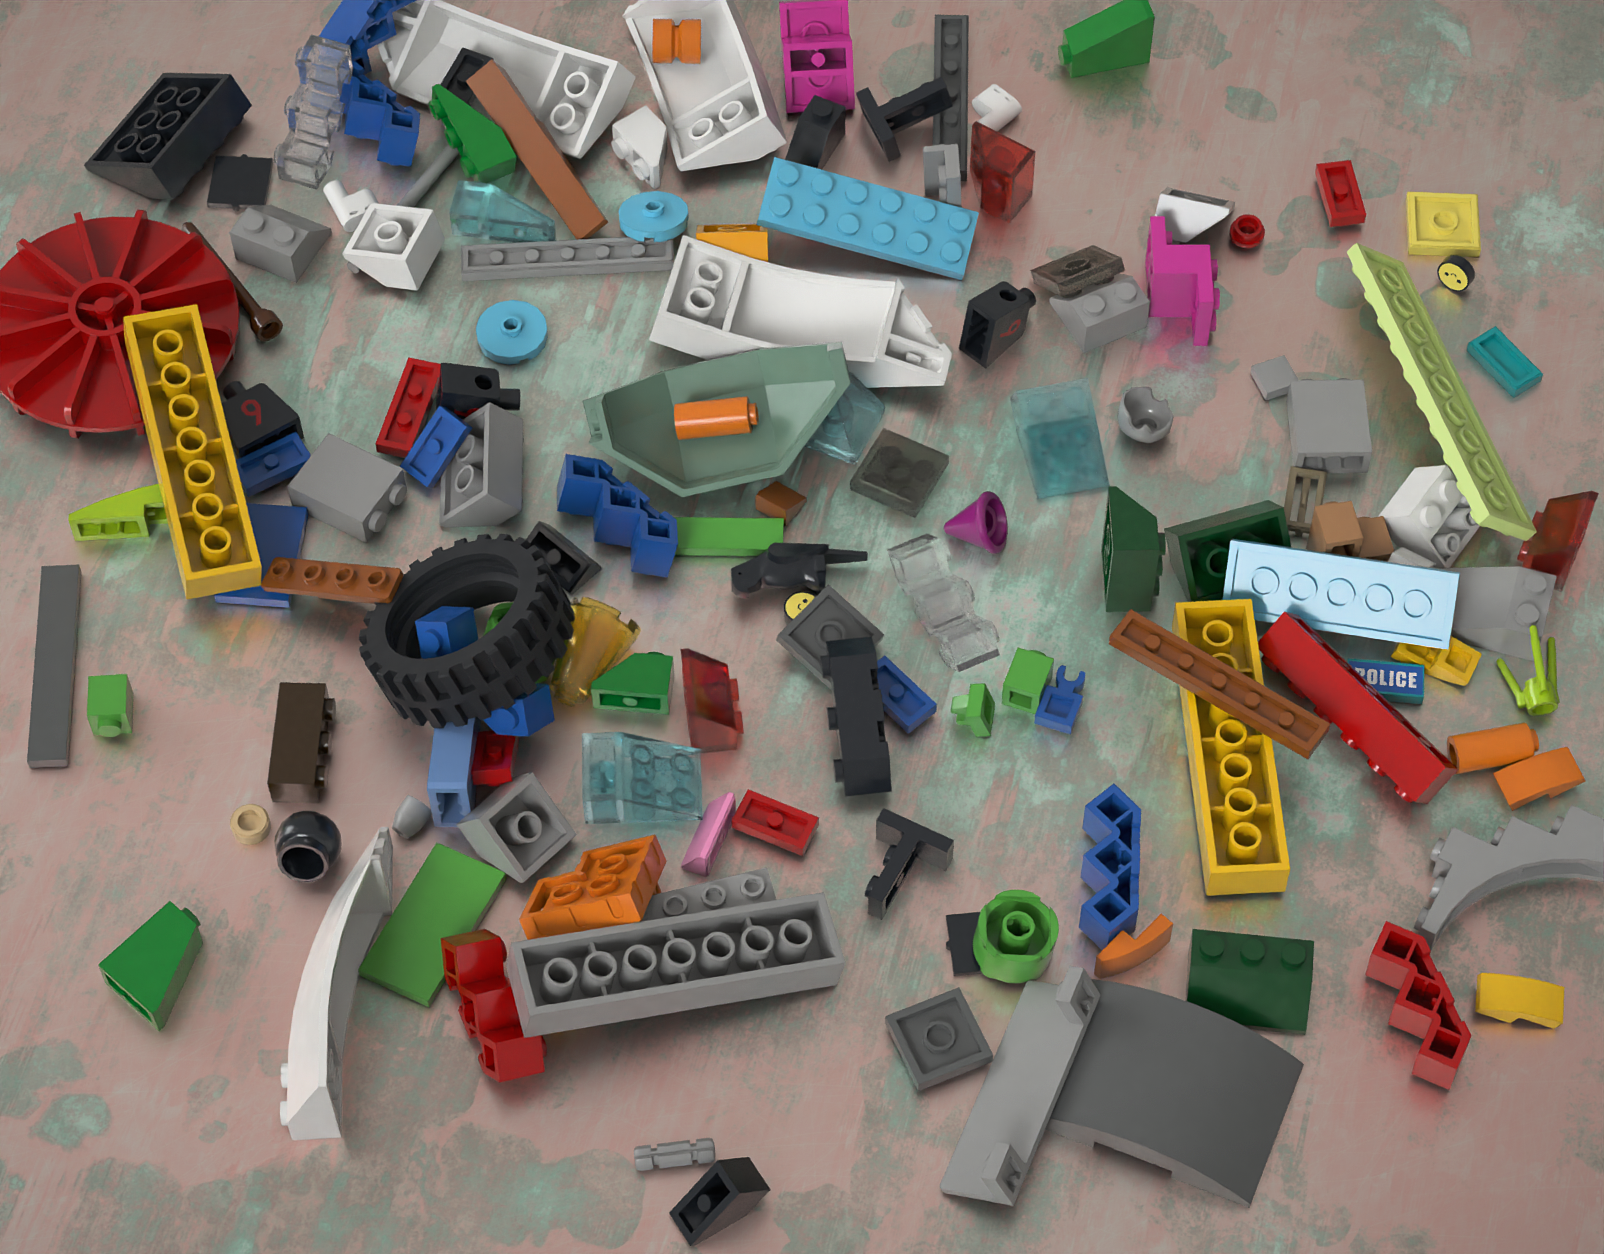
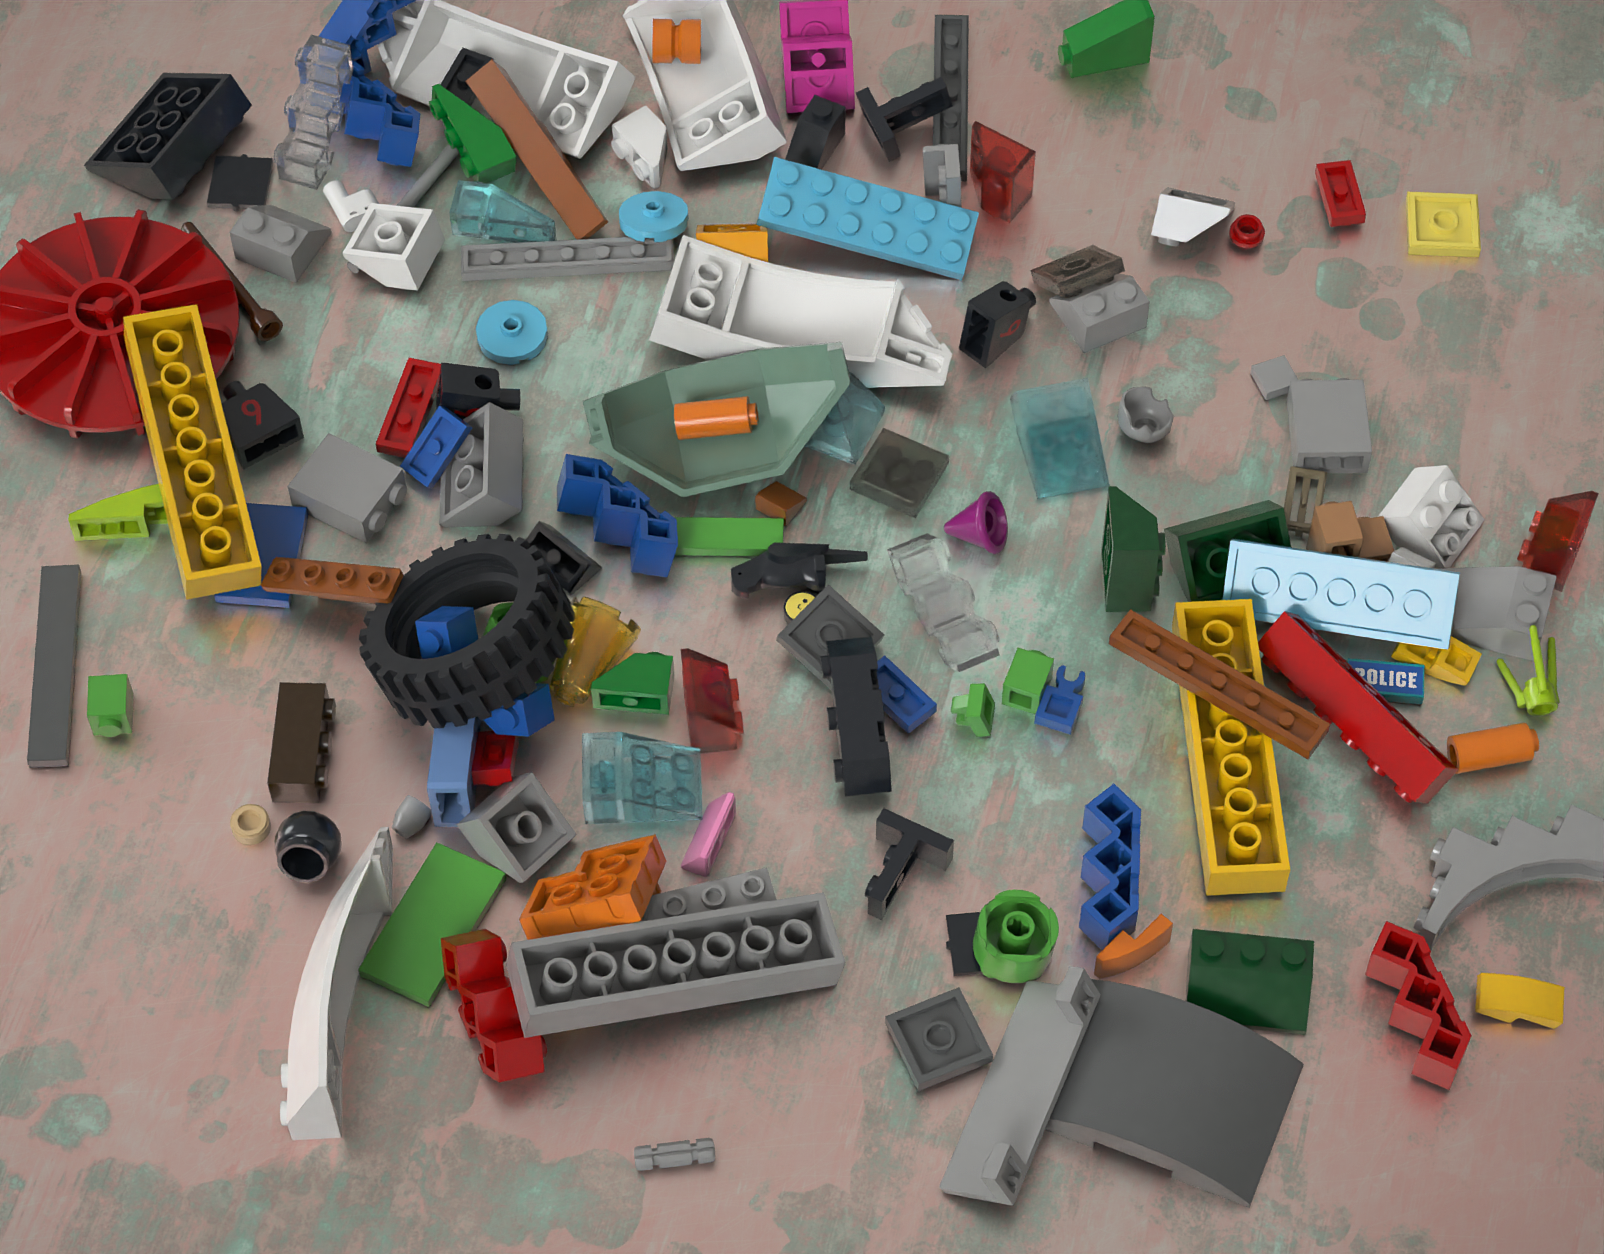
(155, 963): green slope -> none
(272, 464): blue plate -> none
(719, 1199): black slope -> none
(775, 822): red plate -> none
(996, 107): white piece -> none
(1181, 281): dark pink bracket -> none
(1441, 393): yellowish green plate -> none
(1456, 273): tile -> none
(1504, 362): teal tile -> none
(1539, 775): orange slope -> none

